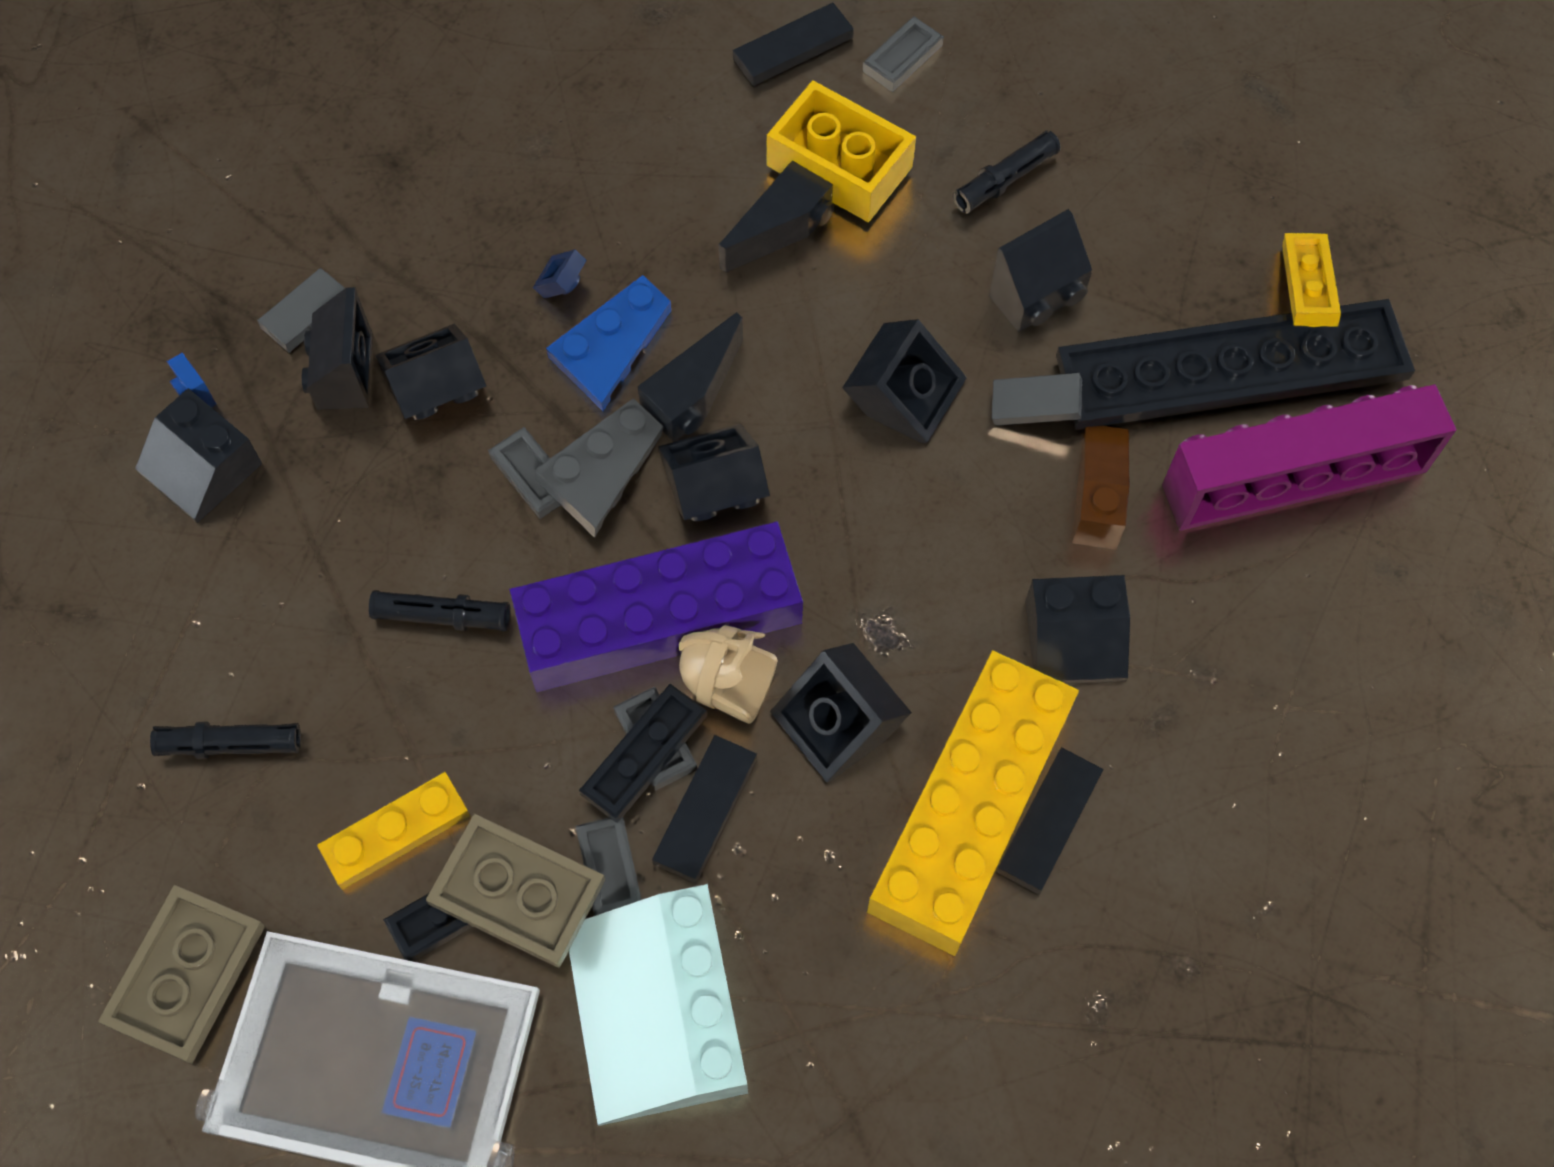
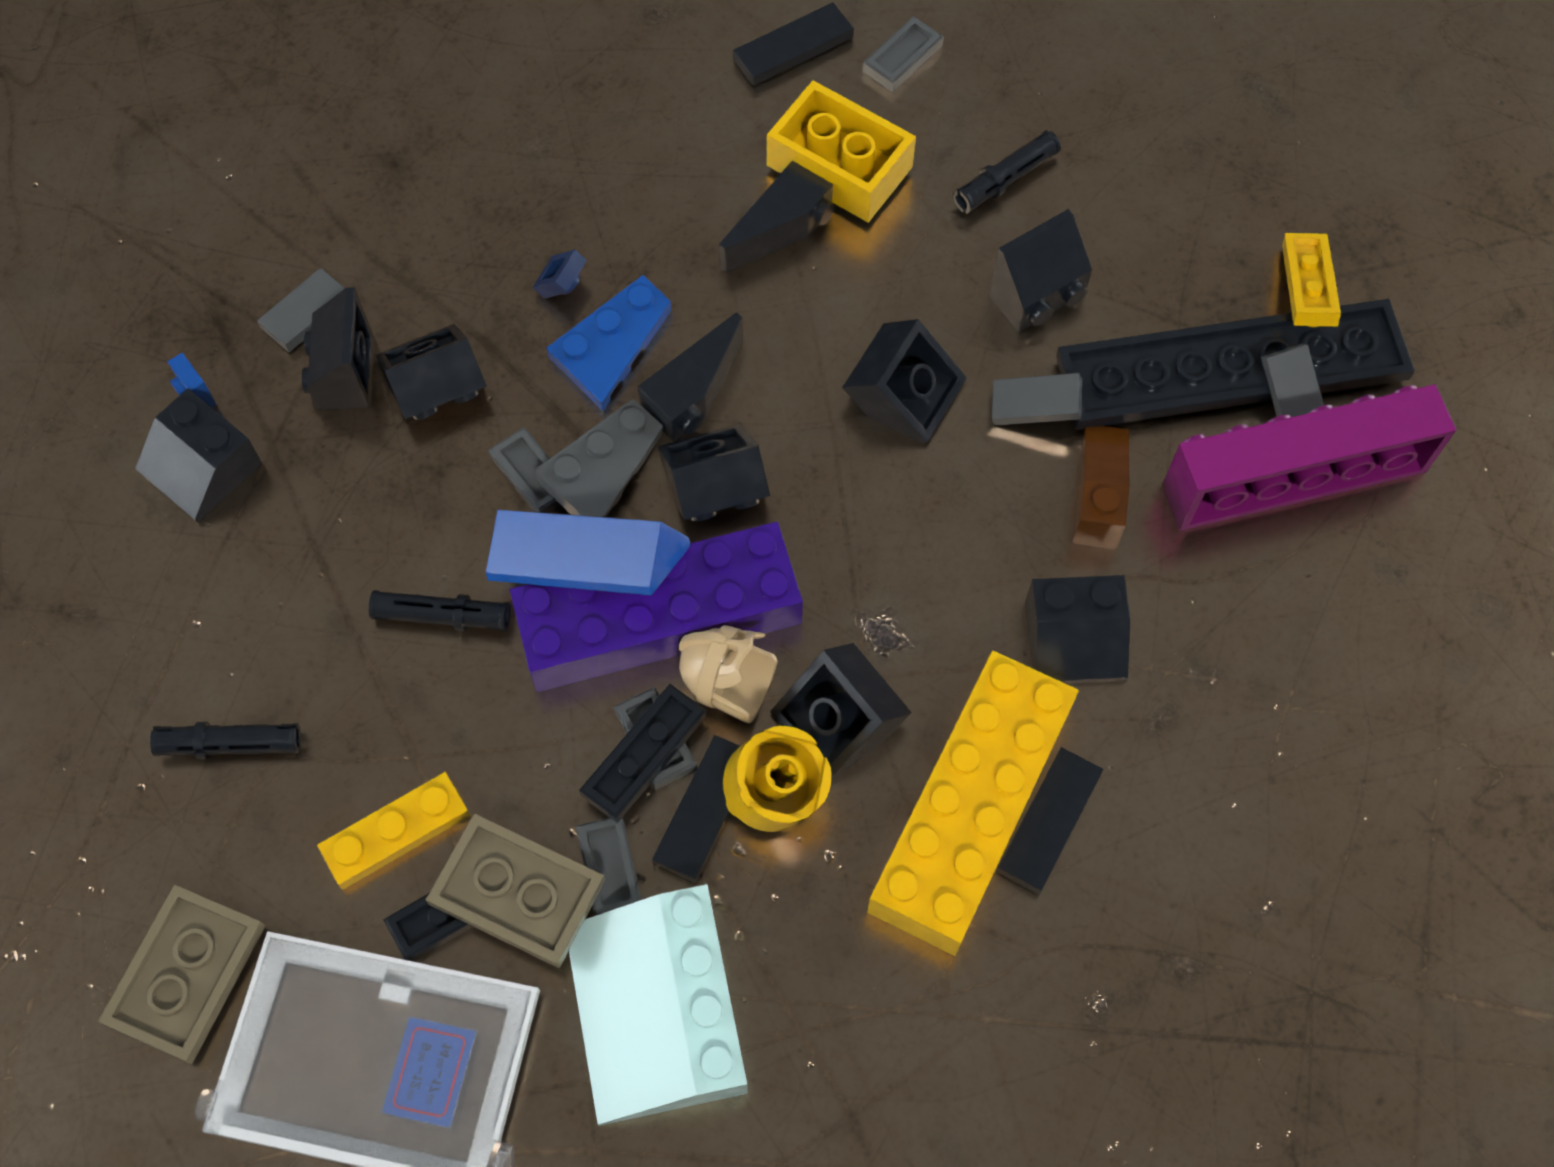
(583, 551): none -> slope
(797, 764): none -> yellow brick
(1292, 381): none -> dark grey tile

